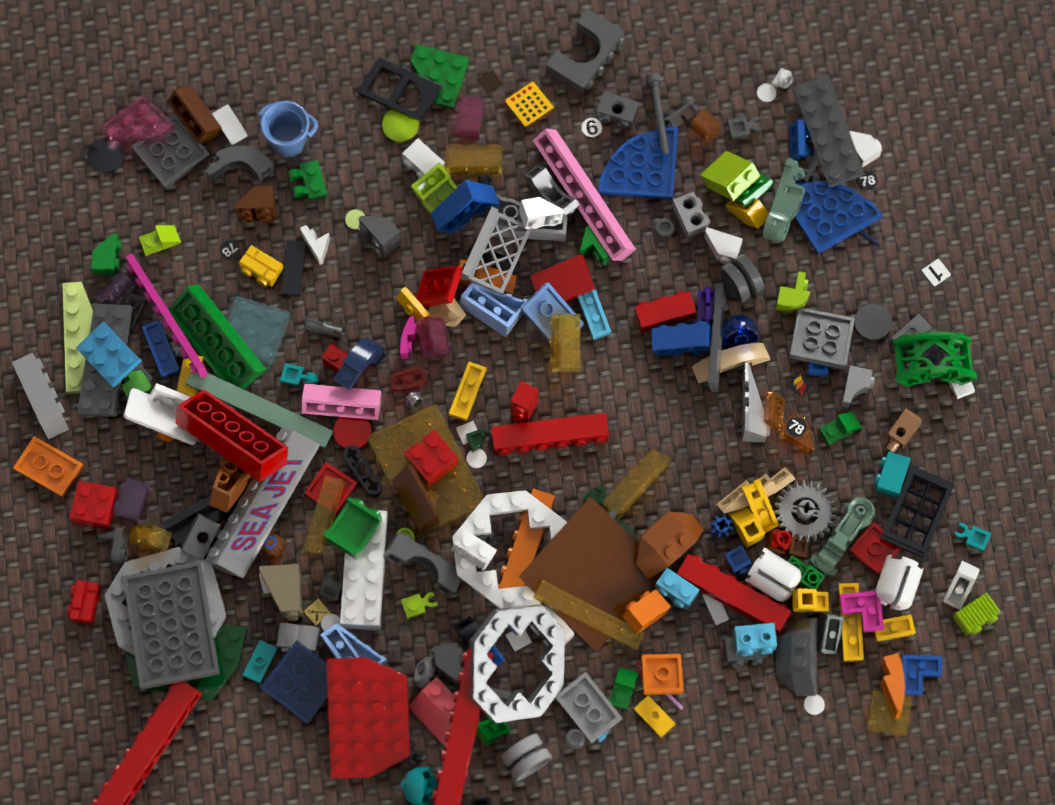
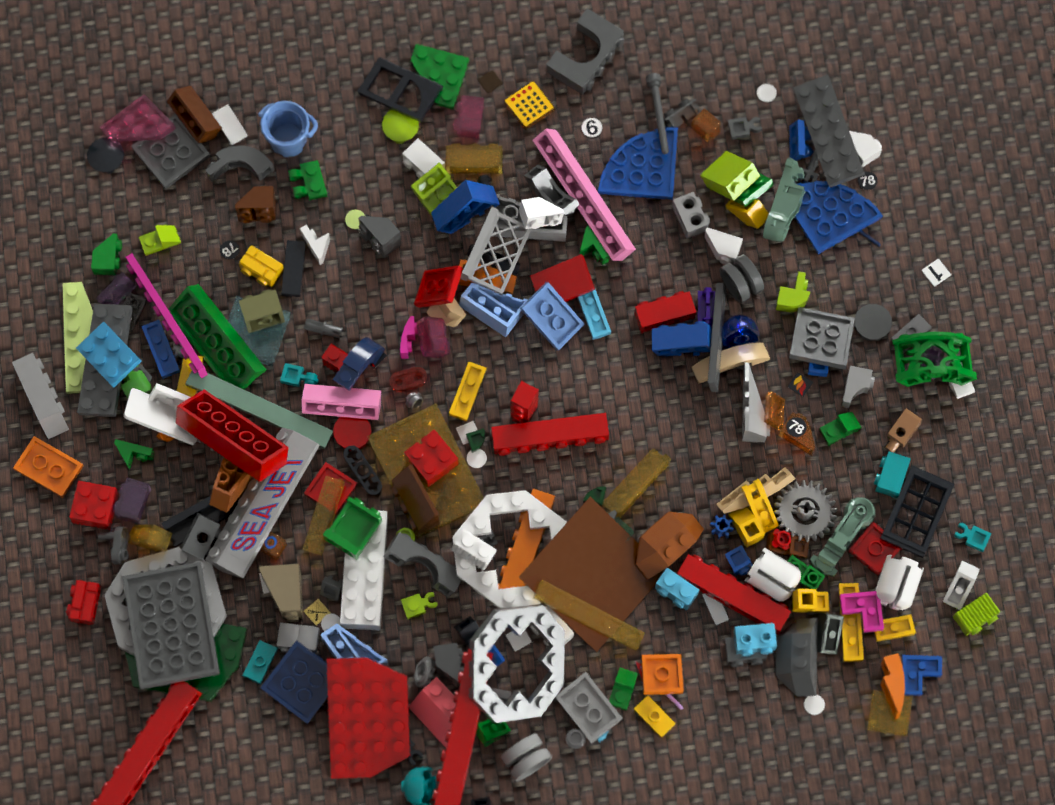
(129, 450): none -> green slope
(261, 310): none -> olive brick
(411, 304): yellow plate -> none
(565, 343): clear yellow brick -> none
(611, 102): dark grey brick -> none
(646, 611): orange brick -> none
(664, 228): dark grey tile -> none
(783, 79): white plate -> none

